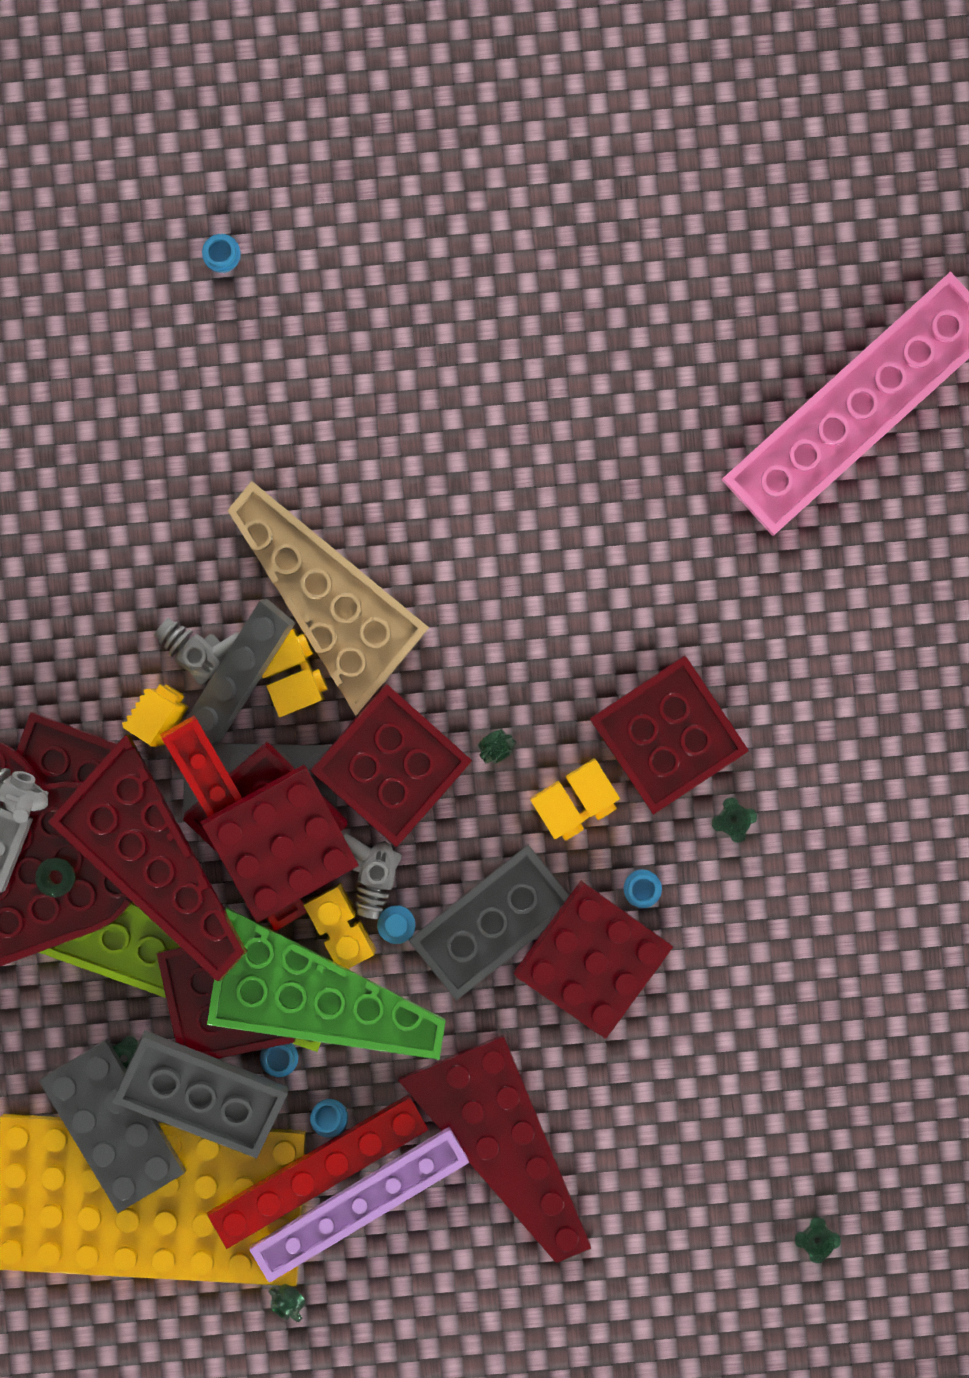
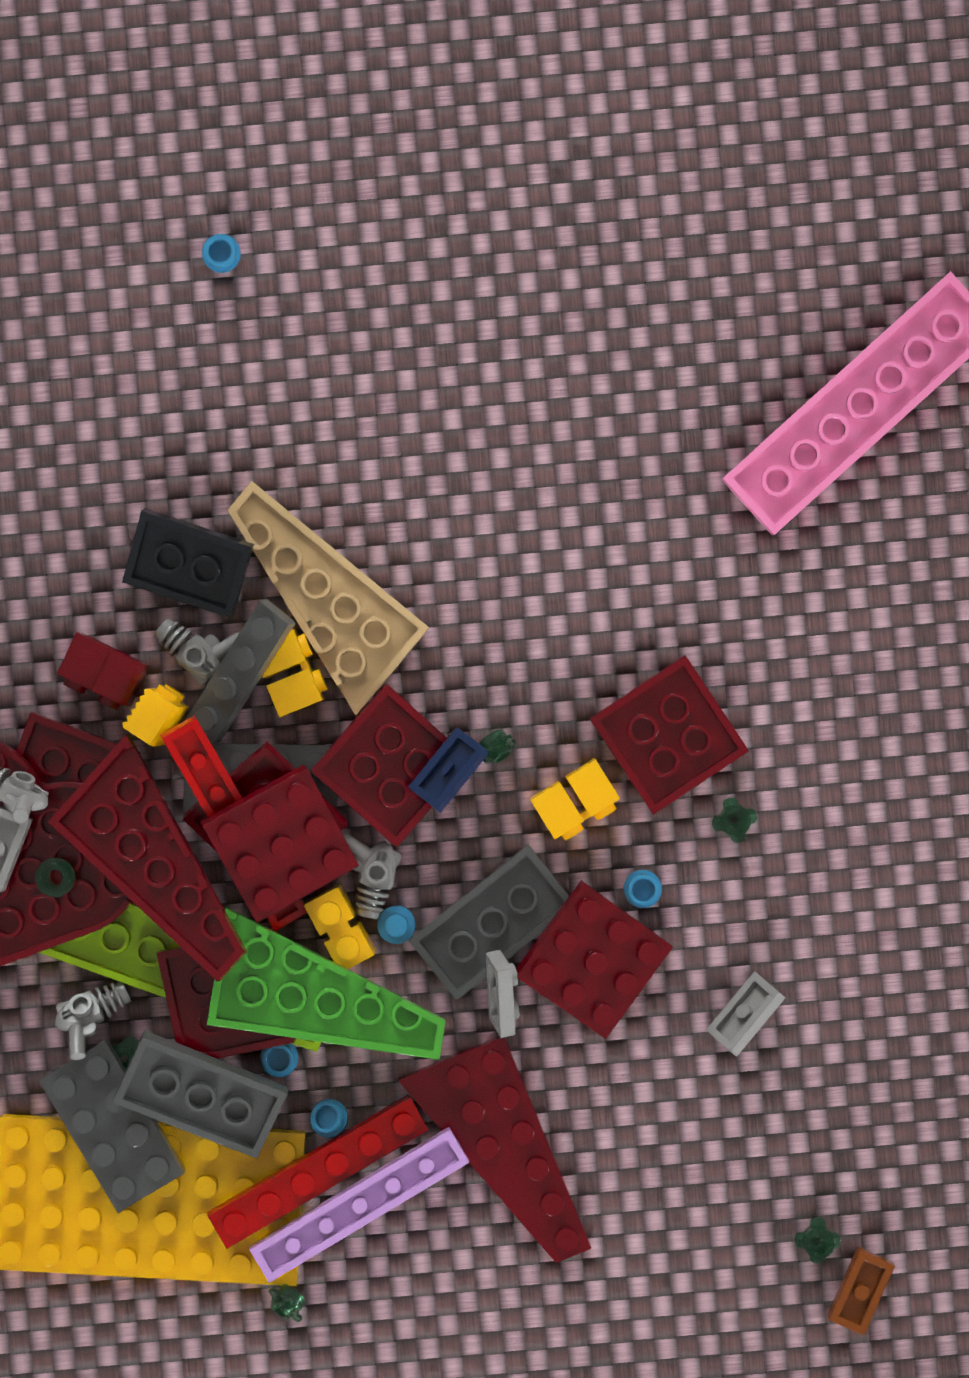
(85, 1012): none -> light grey piece
(103, 670): none -> dark red brick
(187, 563): none -> black plate
(448, 770): none -> dark blue plate
(501, 1001): none -> light grey plate
(745, 1013): none -> light grey plate
(860, 1291): none -> dark orange plate

